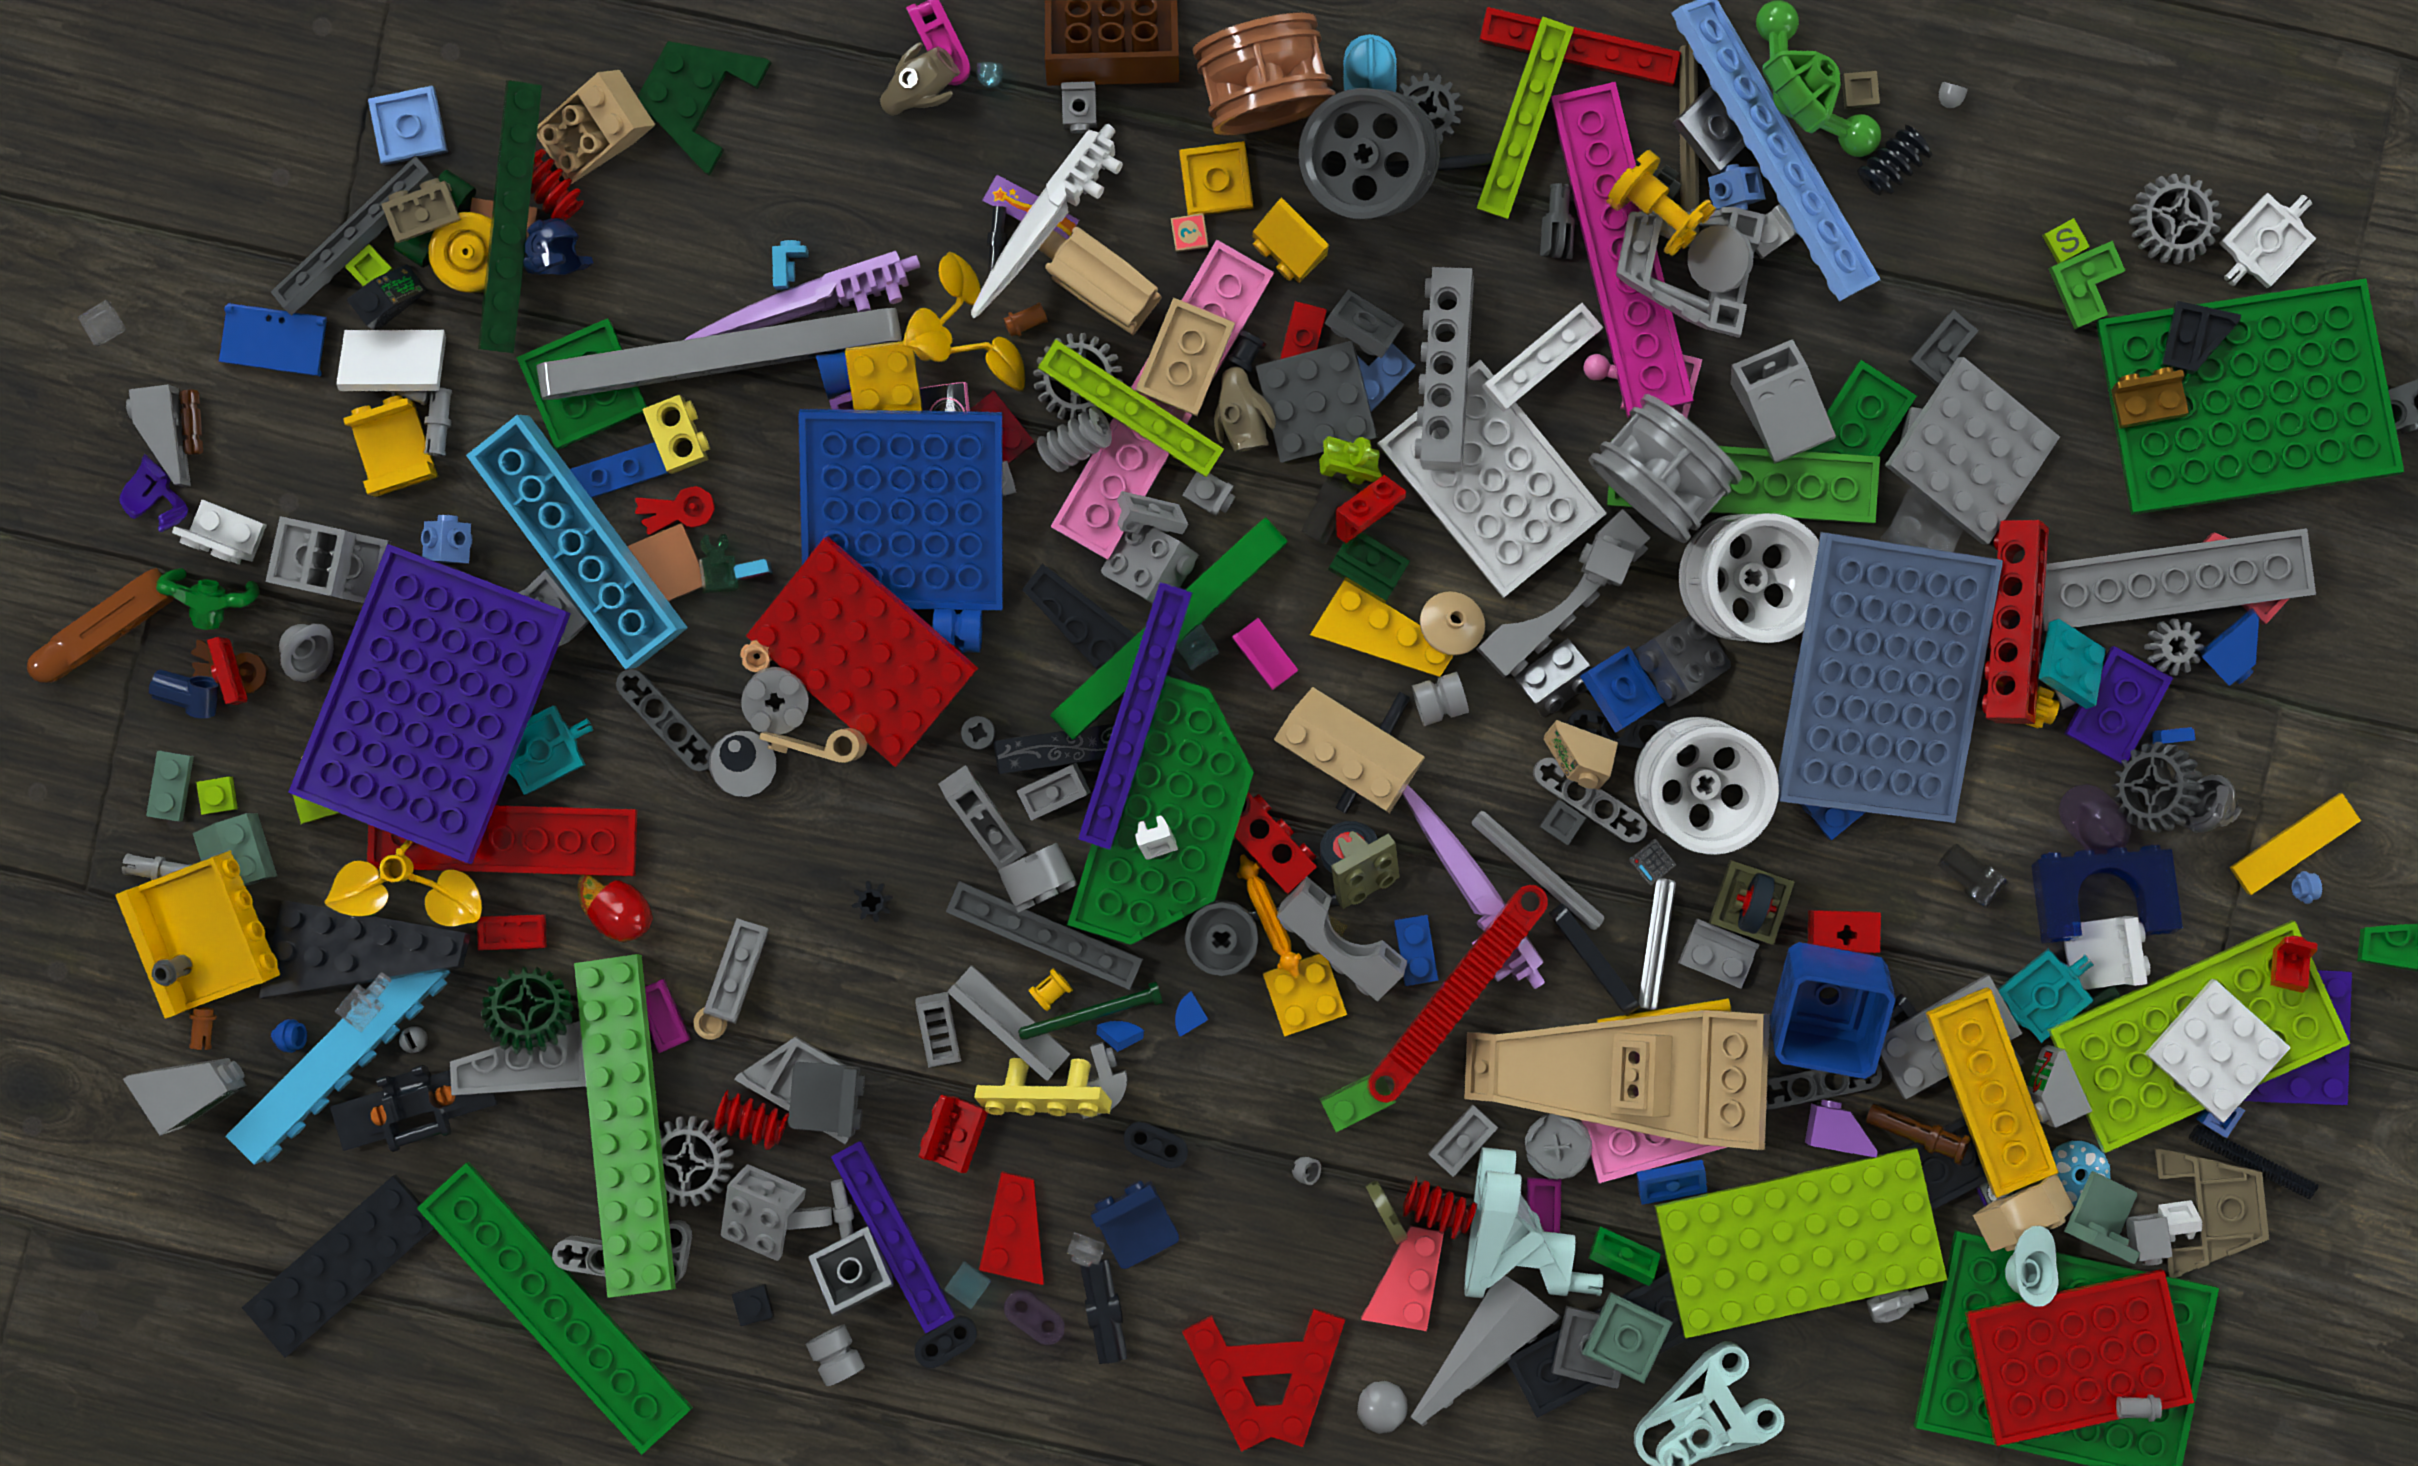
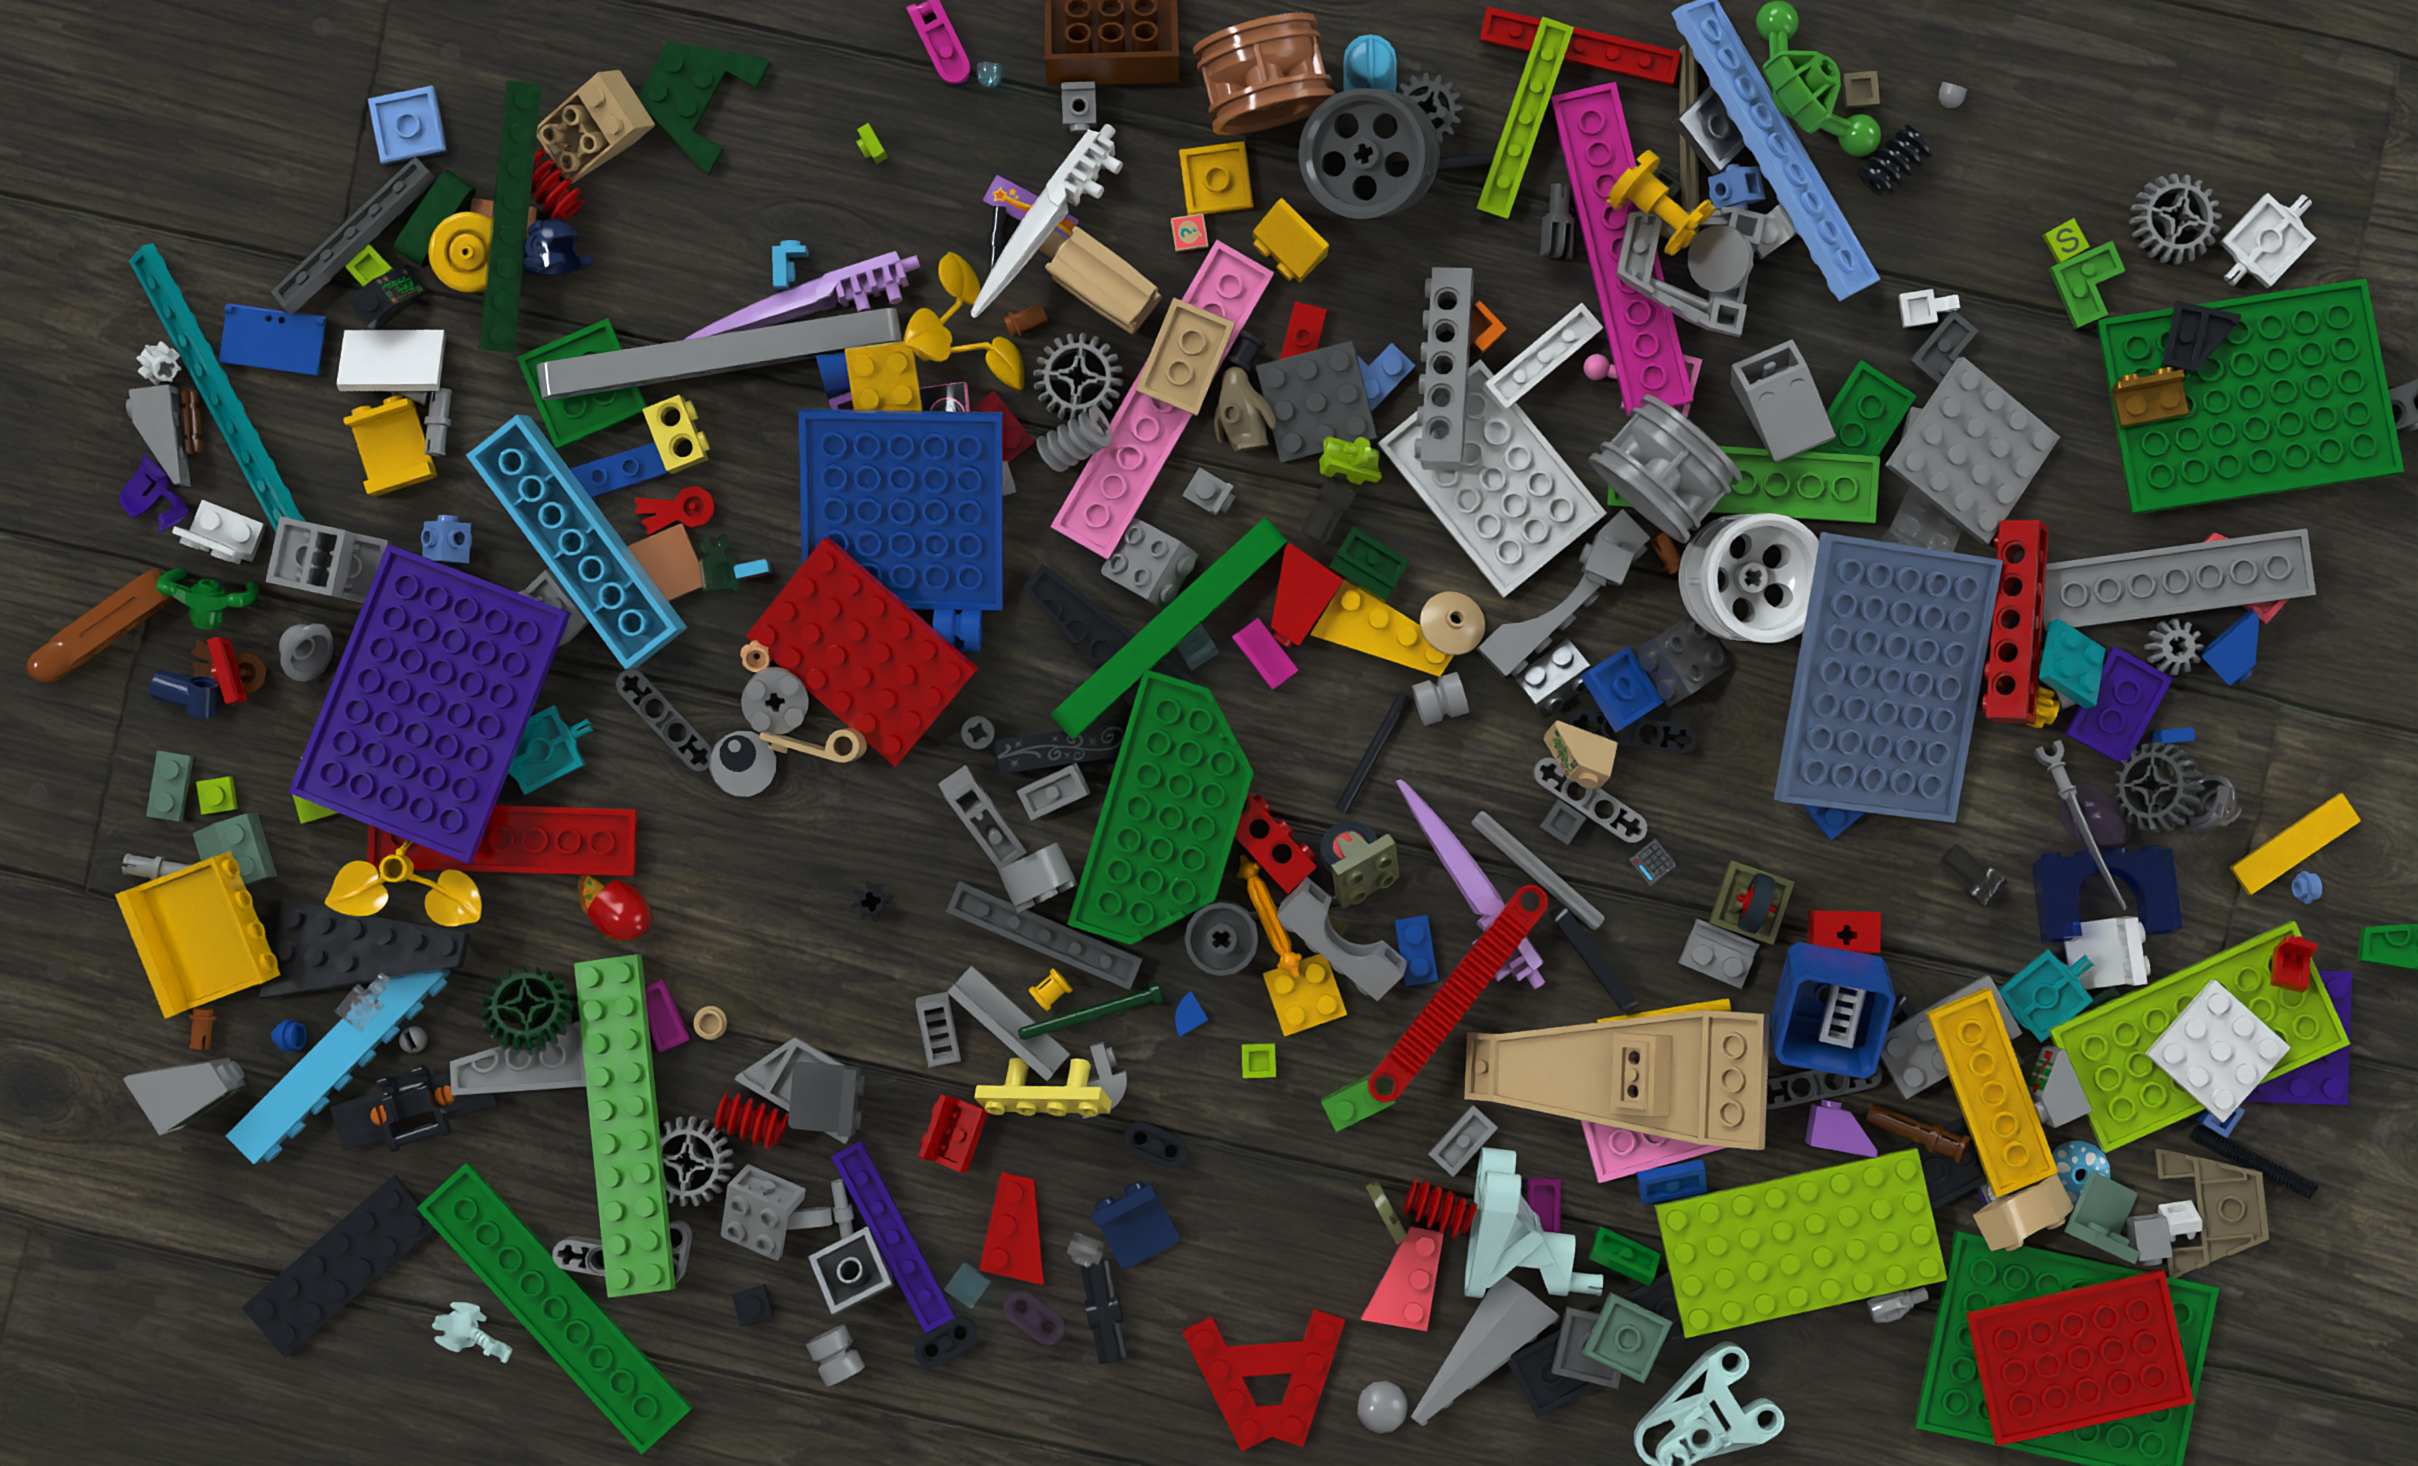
(101, 323): clear tile -> none
(158, 363): none -> white gear
(167, 971): dark grey pin -> none
(213, 385): none -> teal plate
(420, 210): dark tan bracket -> none
(462, 1331): none -> light aqua piece
(511, 932): red plate -> none
(736, 971): light grey tile -> none
(870, 144): none -> lime plate
(919, 80): dark tan animal -> none
(1119, 1034): blue tile -> none
(1130, 408): lime plate -> none
(1135, 715): dark purple plate -> none
(1143, 510): light grey hinge -> none
(1156, 840): white tile -> none
(1258, 1060): none -> lime plate
(1301, 596): none -> red slope
(1313, 1172): light grey hinge -> none
(1349, 749): tan slope -> none
(1364, 324): dark grey plate -> none
(1367, 507): red bracket -> none
(1484, 328): none -> orange panel
(1558, 1146): light grey tile -> none
(1657, 943): axle -> none
(1667, 552): none -> dark orange pin
(1727, 826): white wheel -> none
(1835, 1037): none -> white slope
(1922, 308): none -> white plate
(2033, 1267): light aqua piece -> none
(2068, 793): none -> light grey sword
(2139, 1407): light grey pin -> none

